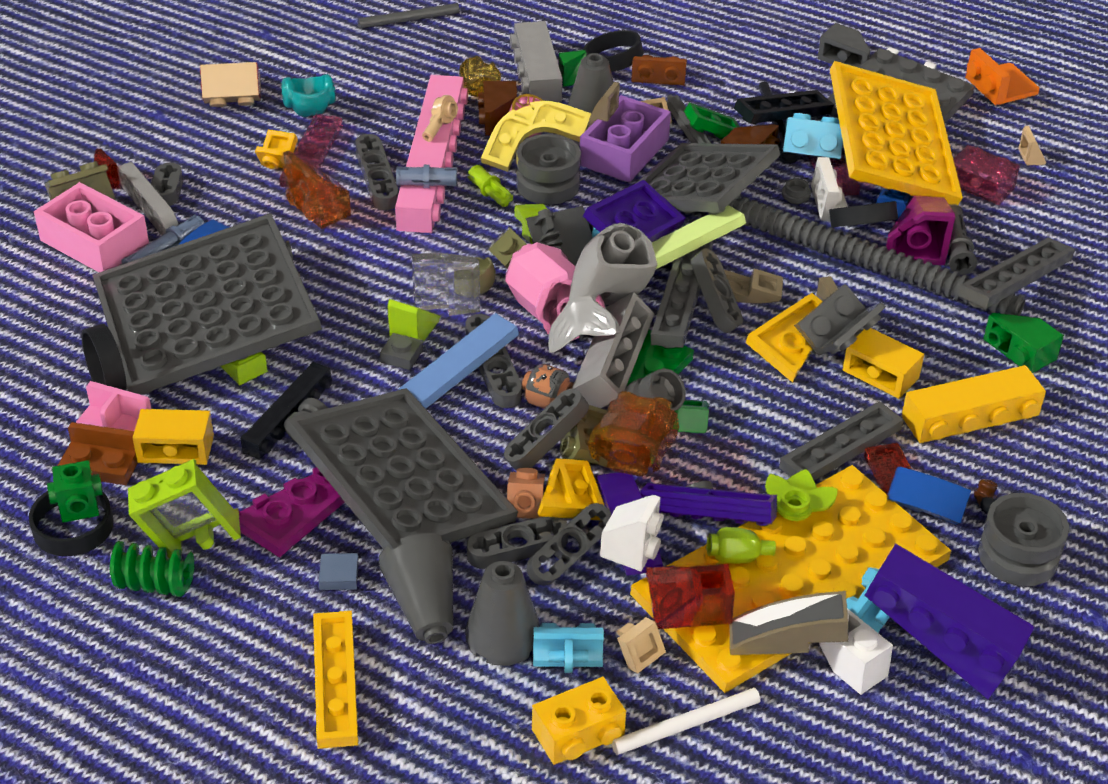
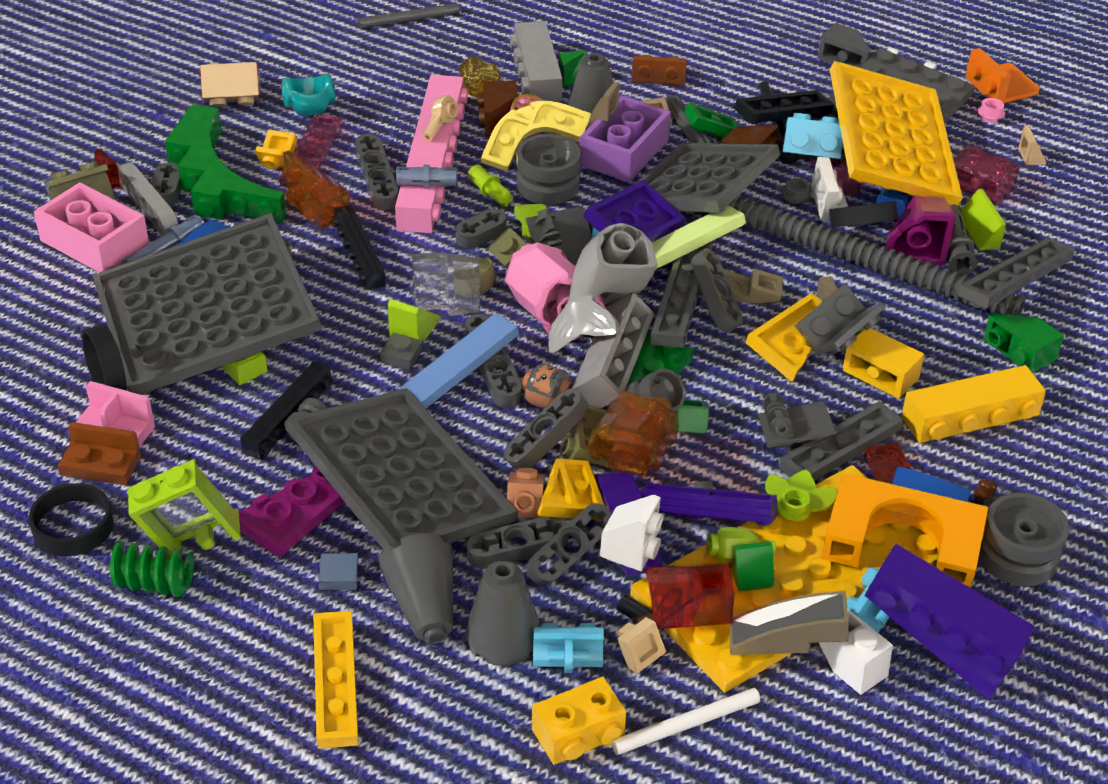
(75, 491): green brick -> none
(173, 436): yellow brick -> none
(212, 185): none -> green arch
(358, 247): none -> black piece
(480, 228): none -> dark grey beam
(615, 39): black tyre -> none
(634, 609): none -> black arm
(753, 566): none -> green slope
(794, 424): none -> dark grey hinge
(868, 503): none -> light orange arch
(983, 221): none -> lime slope
(991, 110): none -> bright pink plate

